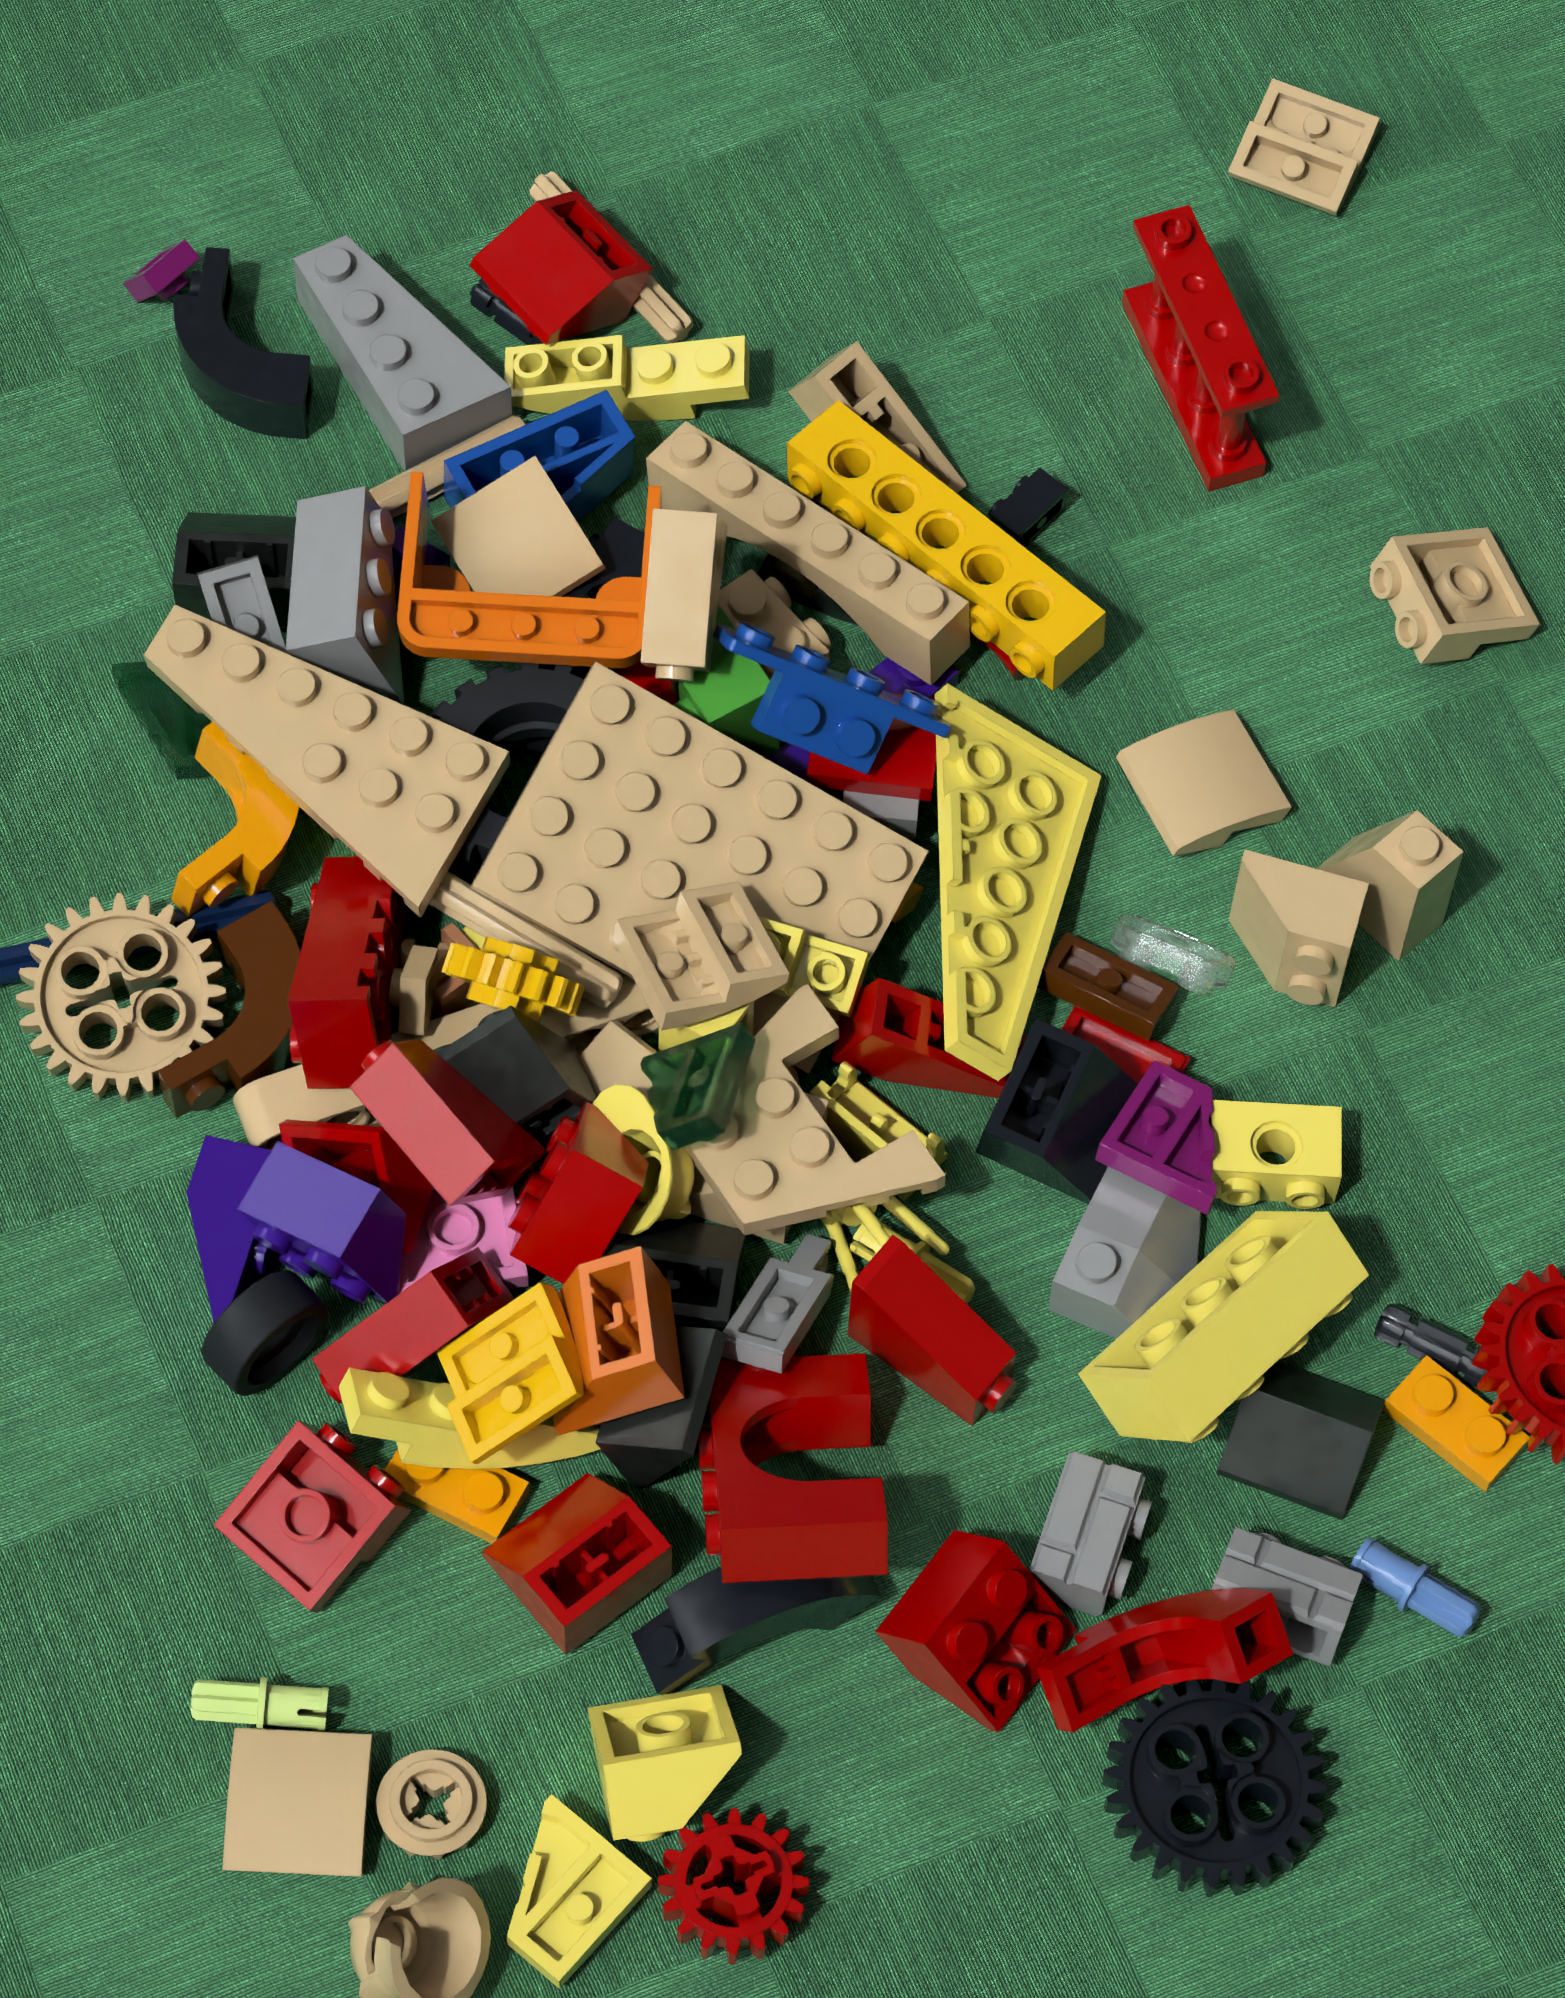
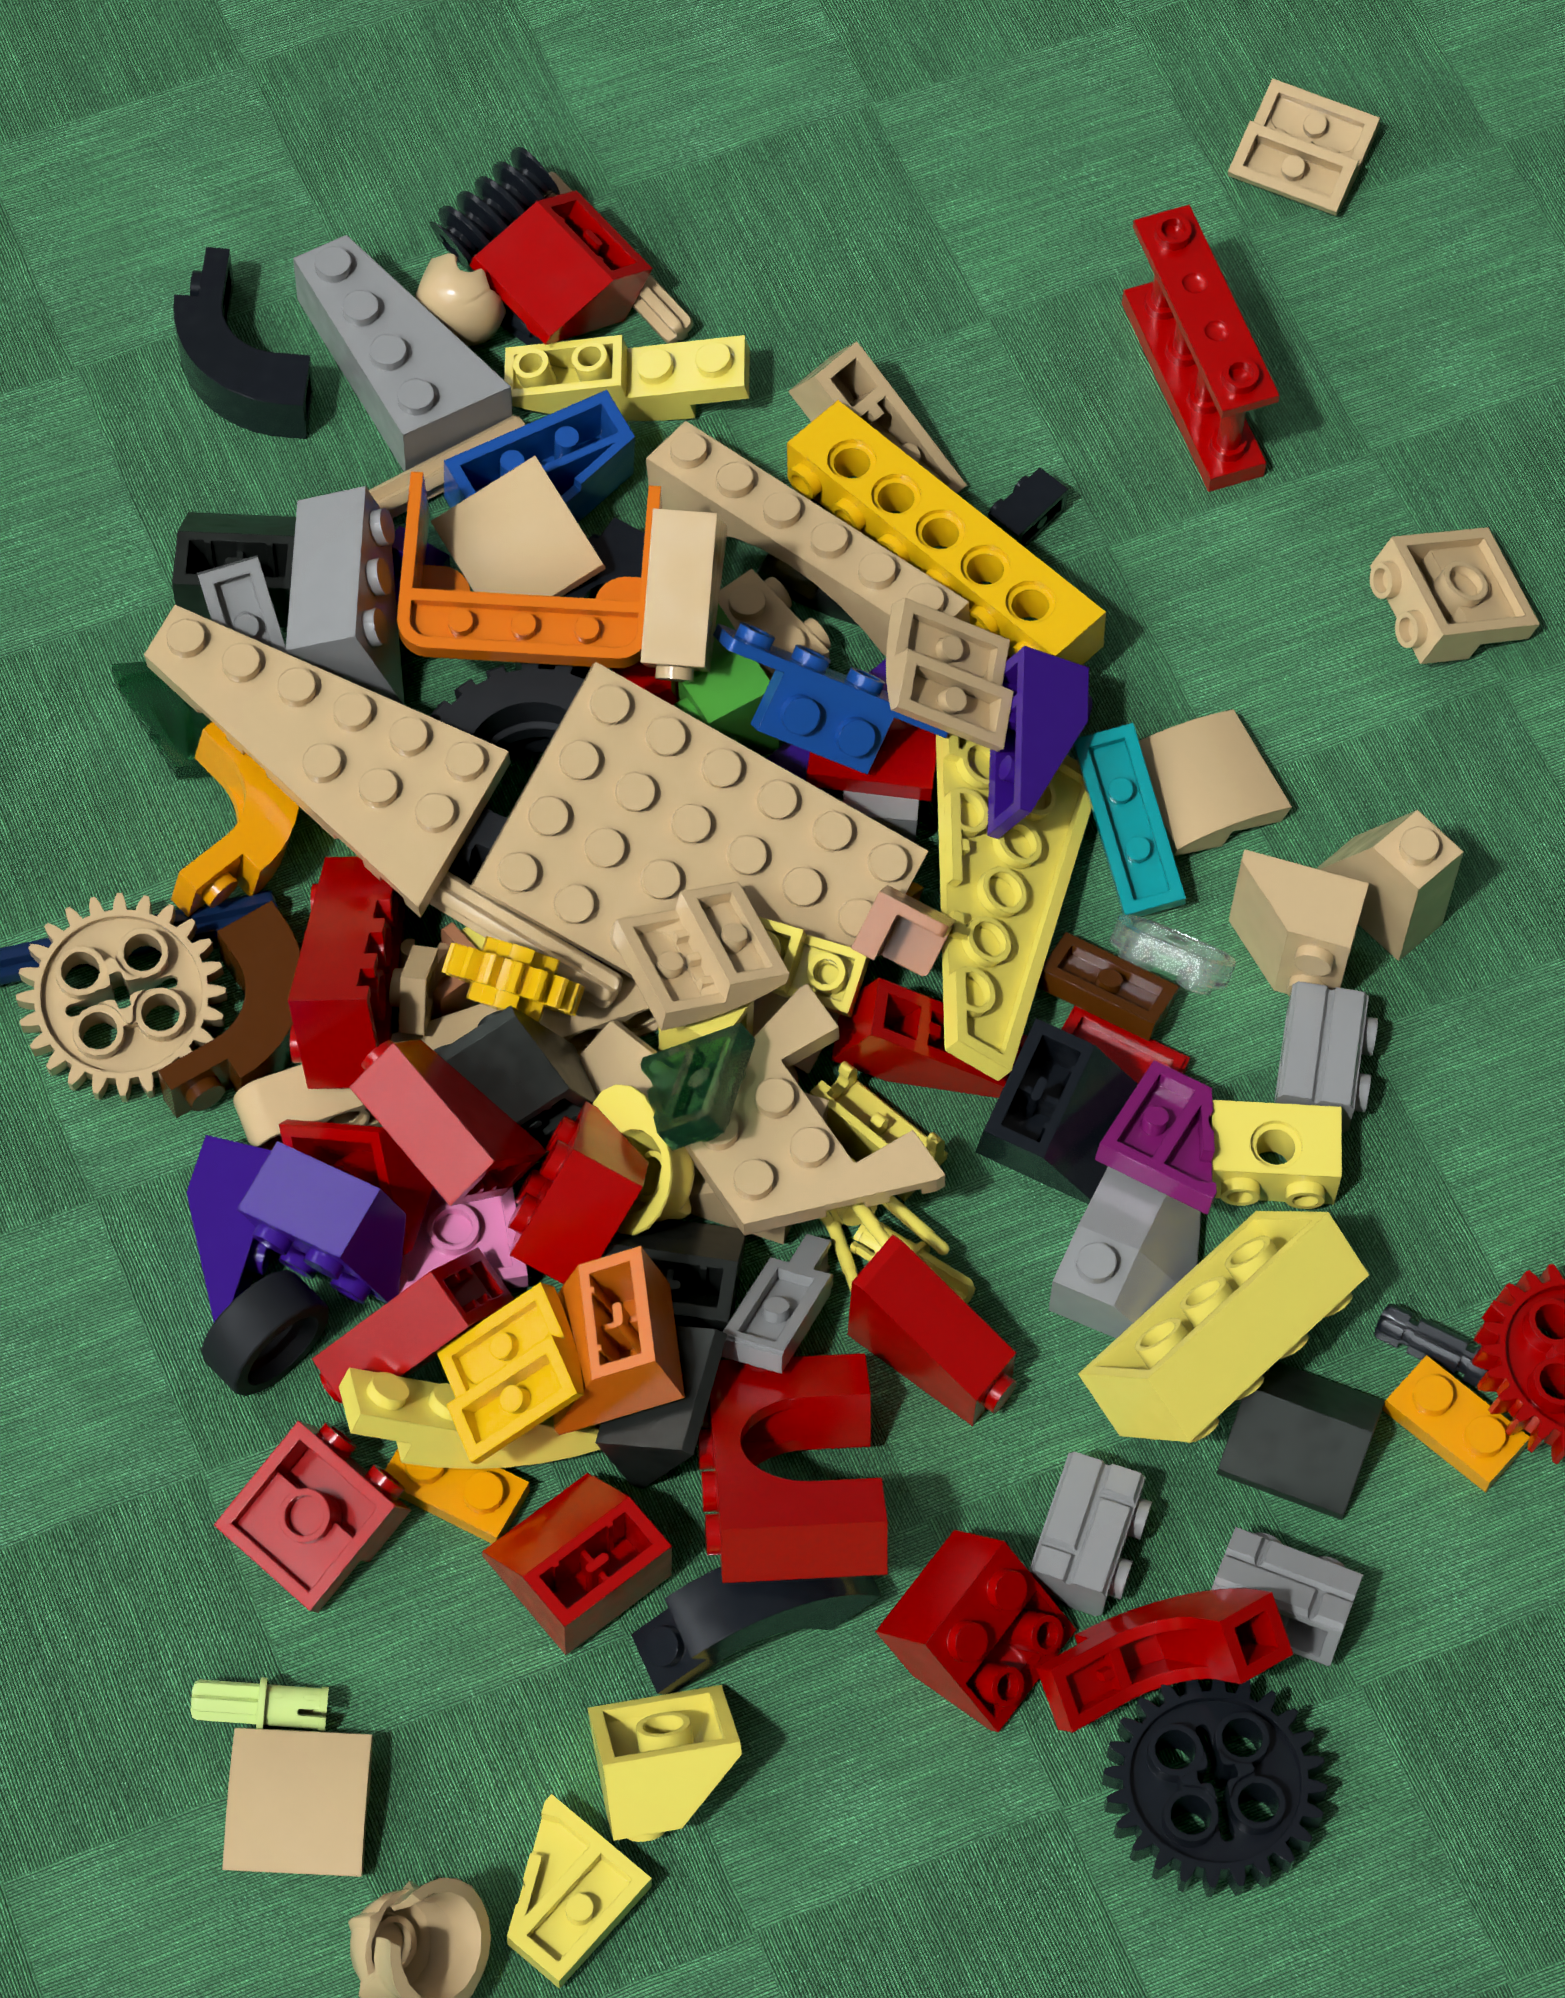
(163, 273): magenta plate -> none
(438, 1774): tan gear -> none
(461, 300): none -> tan hair
(494, 207): none -> black piece
(756, 1871): red gear -> none
(903, 931): none -> nougat panel
(947, 674): none -> tan slope
(1043, 724): none -> dark purple slope
(1129, 821): none -> teal plate
(1324, 1049): none -> light grey brick
(1415, 1588): medium blue axle -> none

